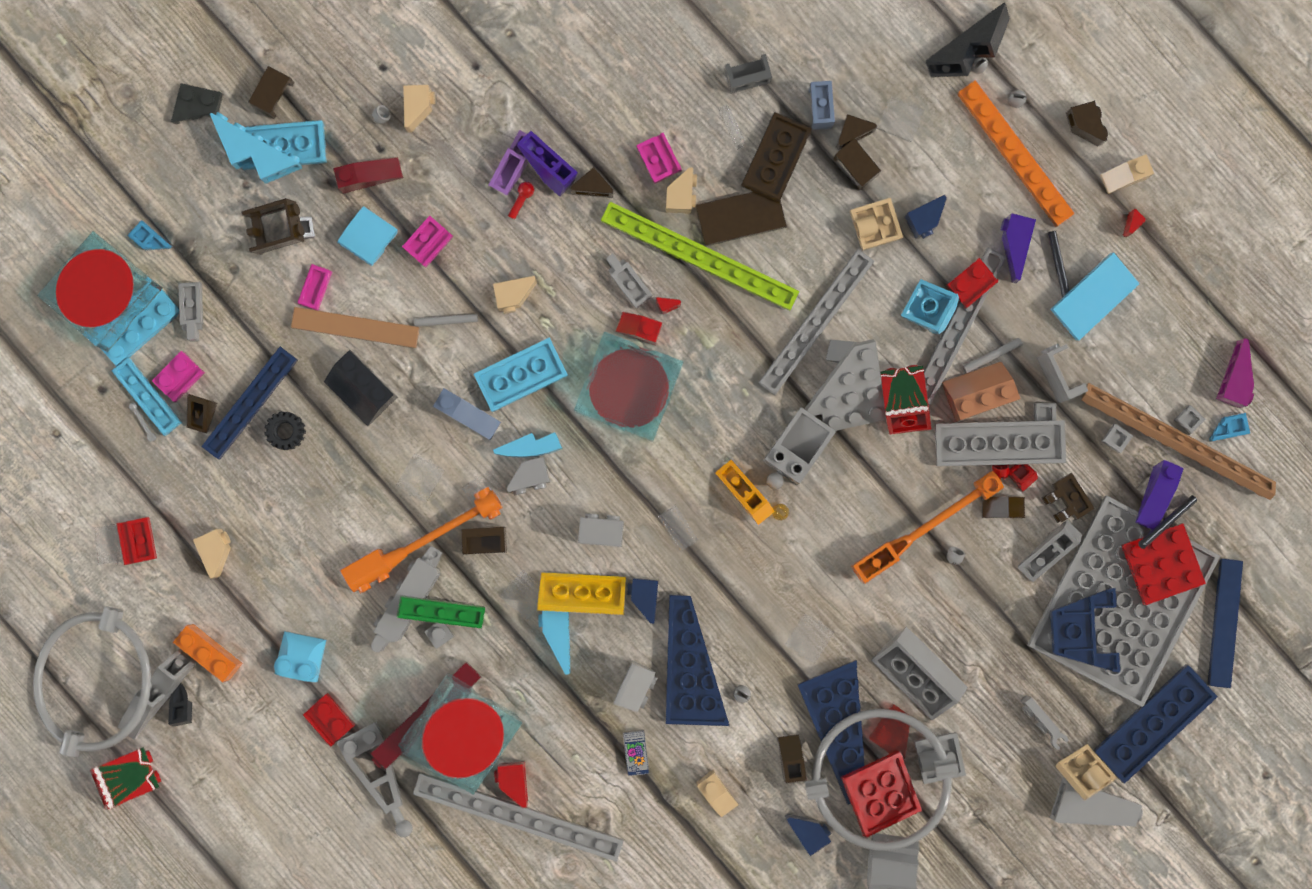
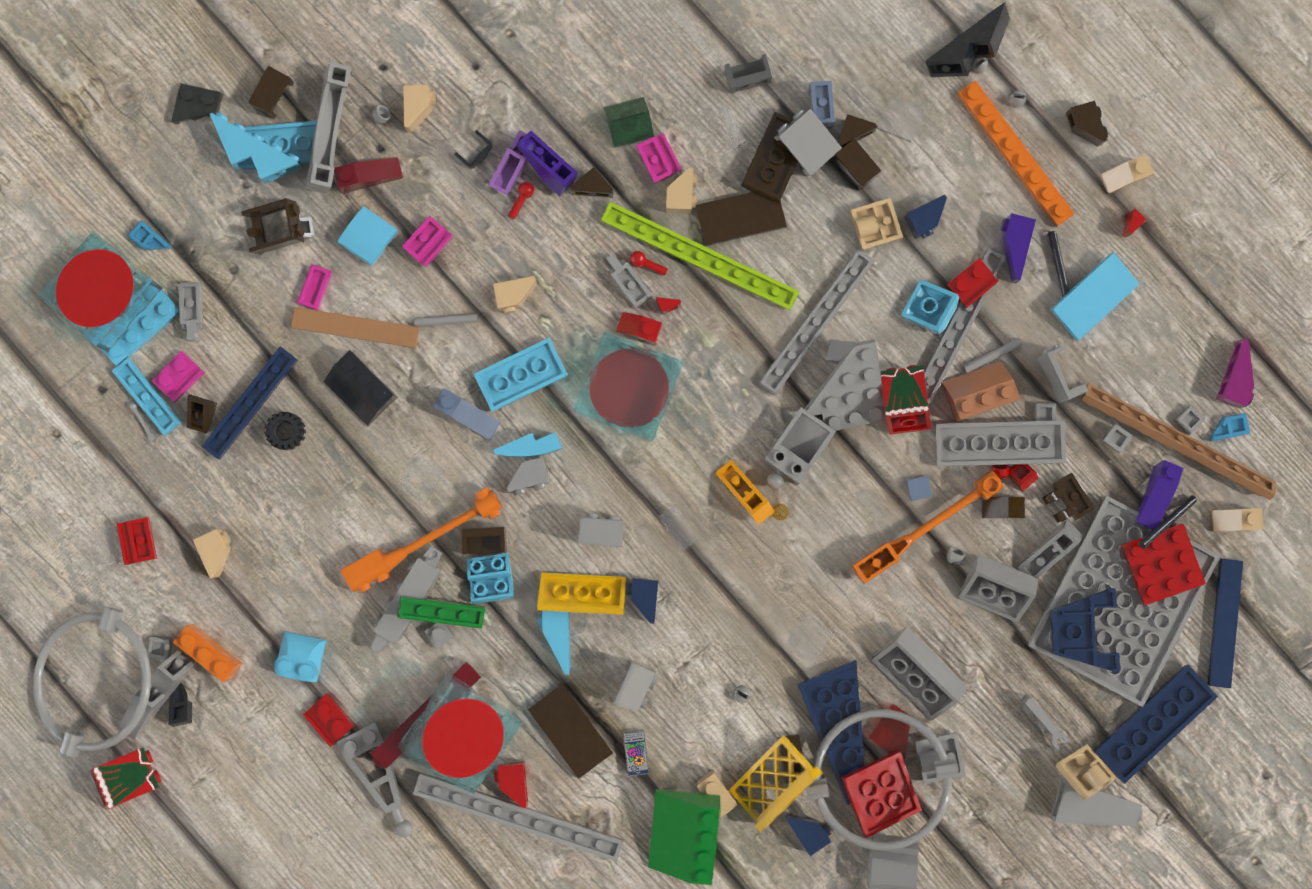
(159, 647): none -> light grey tile
(328, 118): none -> light grey arch
(480, 156): none -> black piece
(490, 578): none -> medium azure slope
(570, 731): none -> dark brown tile
(629, 122): none -> clear green slope
(639, 259): none -> red bar
(685, 835): none -> green slope
(691, 682): dark blue wing -> none
(789, 794): none -> yellow fence
(808, 141): none -> light grey panel
(919, 488): none -> sand blue tile
(999, 588): none -> light grey slope
(1237, 519): none -> tan slope

